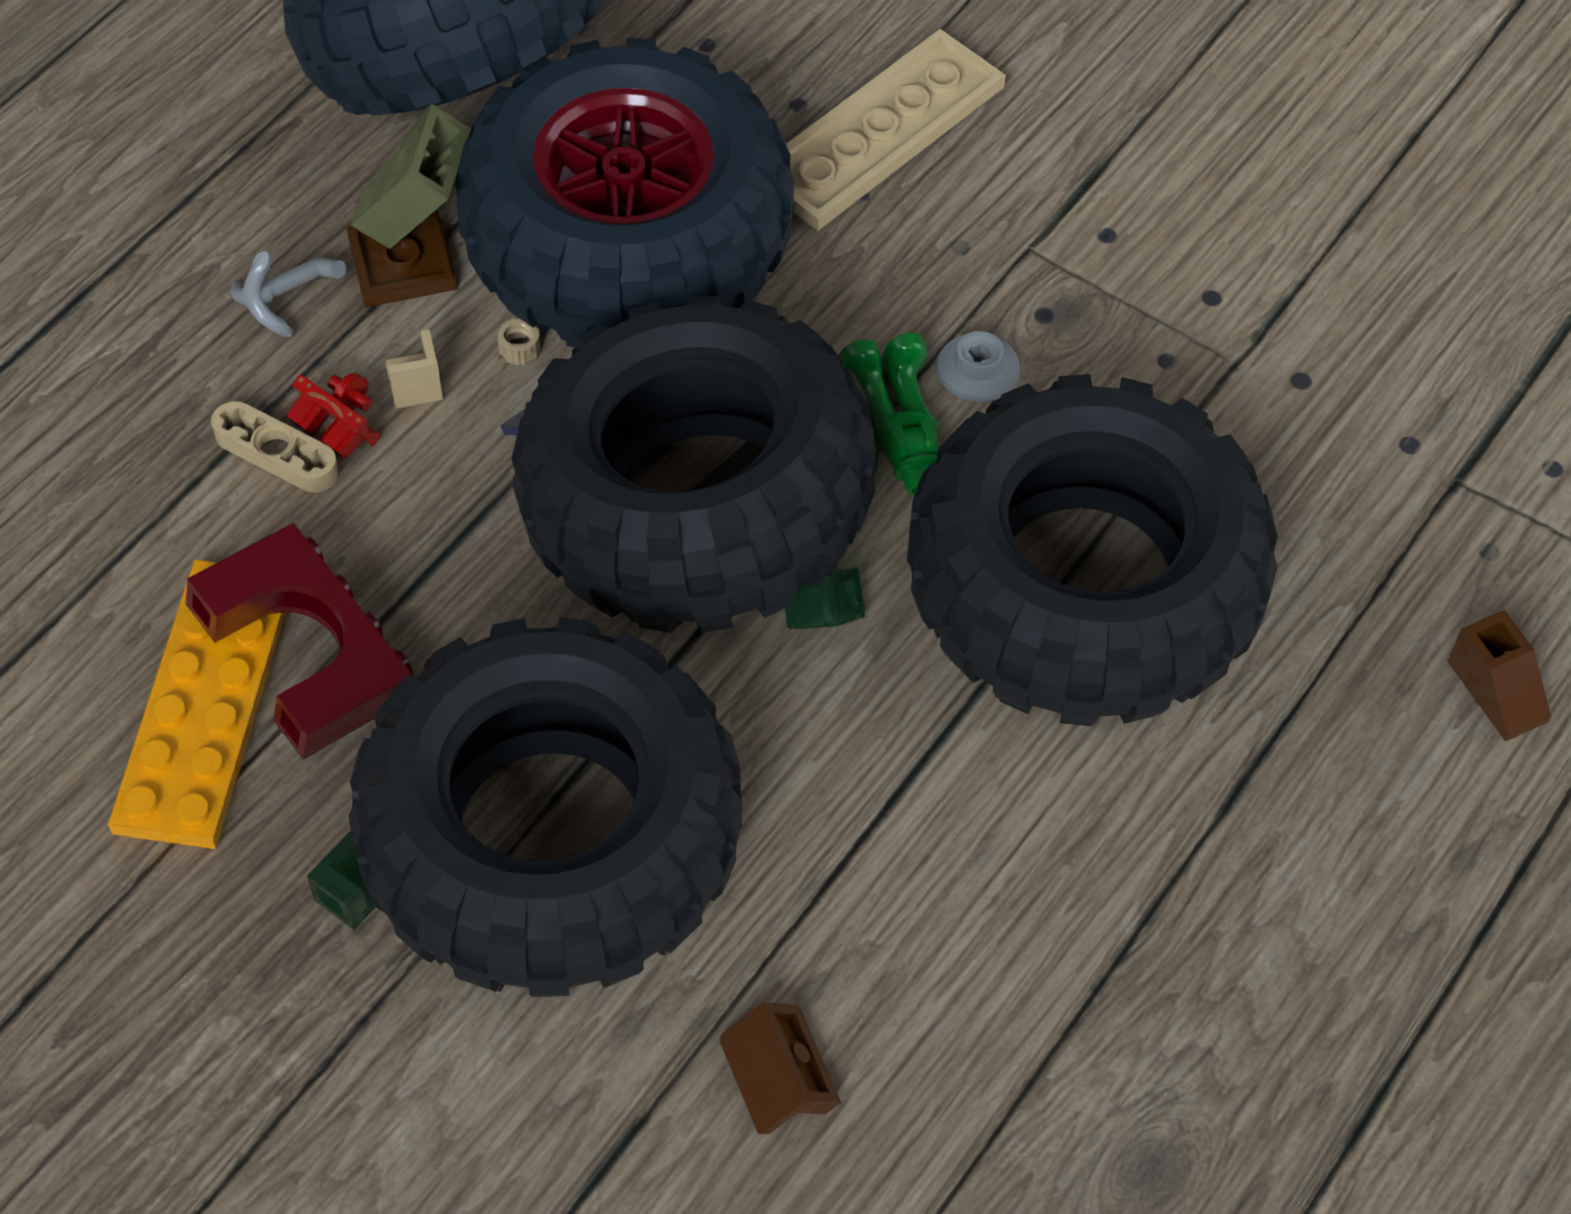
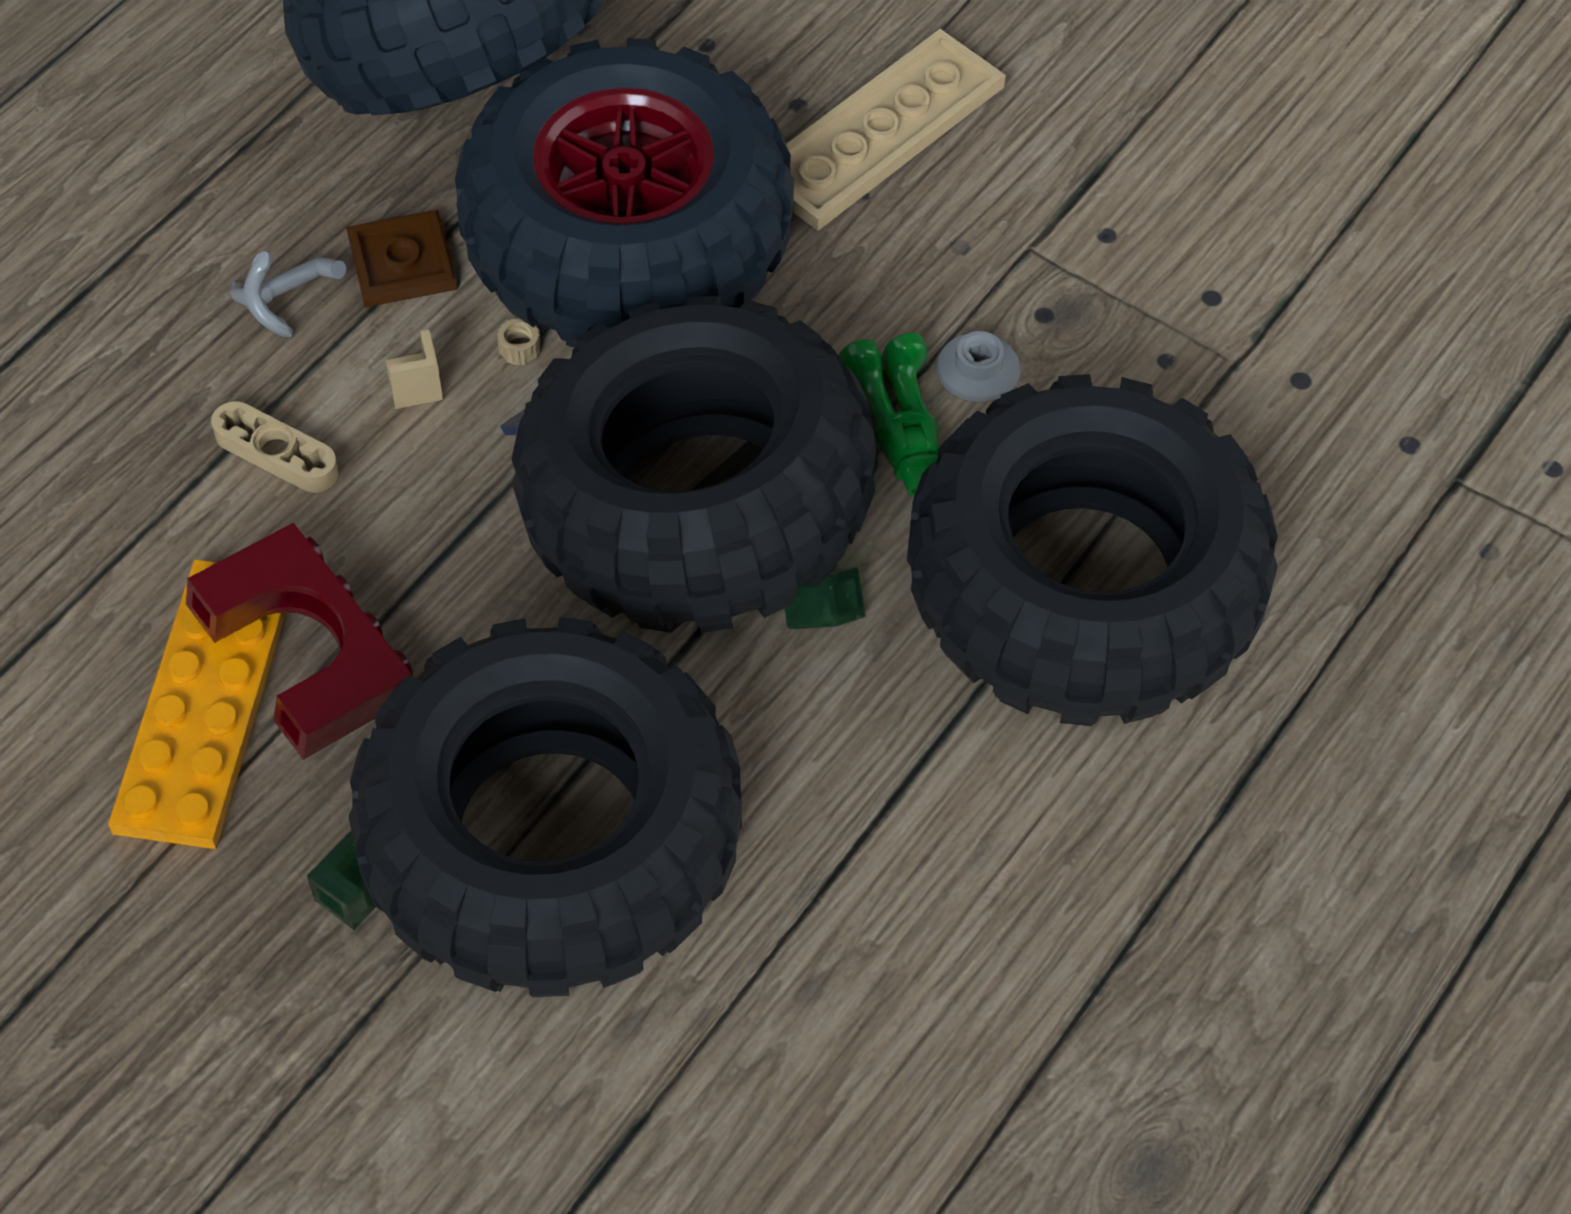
(348, 426): red hips -> none
(413, 178): olive slope -> none
(778, 1066): reddish brown panel -> none
(1501, 674): reddish brown slope -> none

